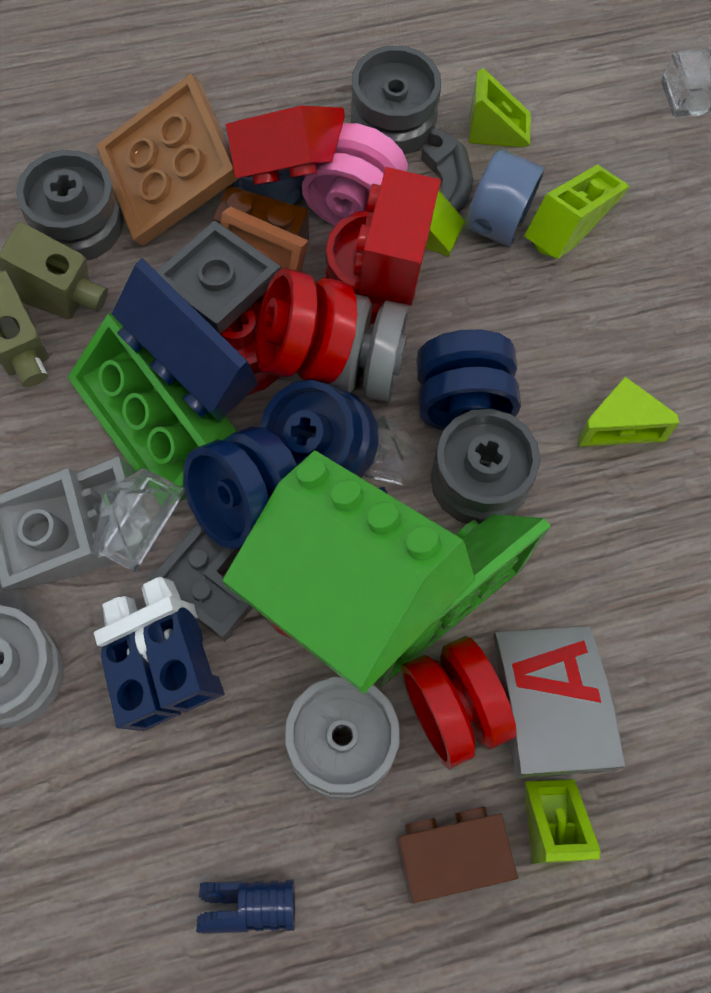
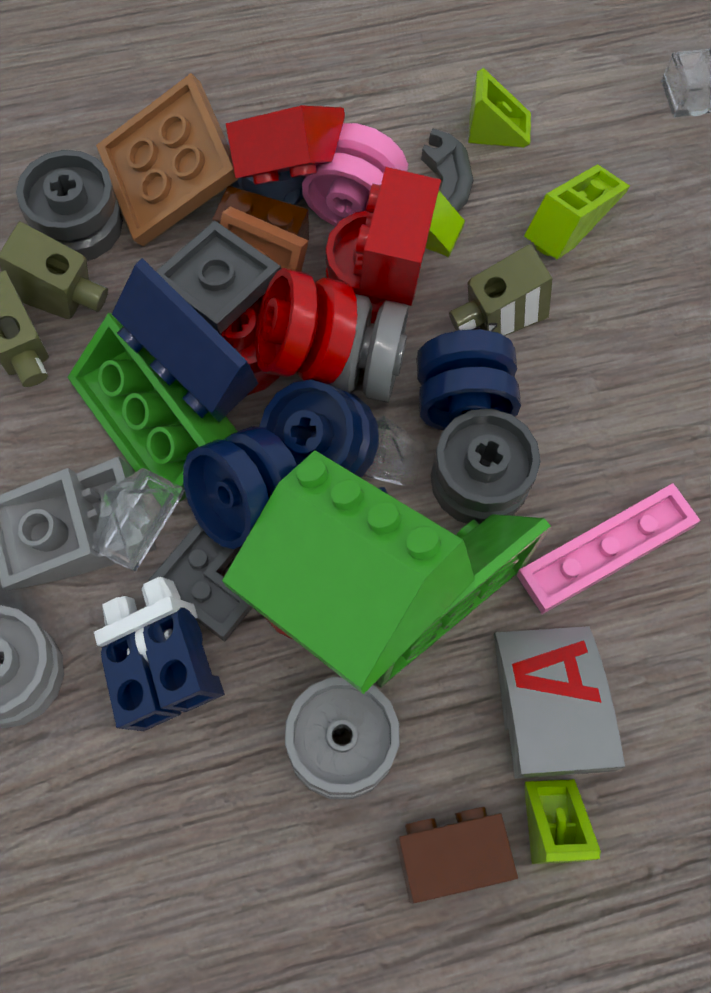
(259, 906): dark blue hinge -> none
(397, 94): dark grey wheel -> none
(459, 701): red wheel -> none
(503, 196): sand blue piece -> none
(507, 295): none -> olive torso
(607, 548): none -> bright pink plate
(628, 418): lime slope -> none

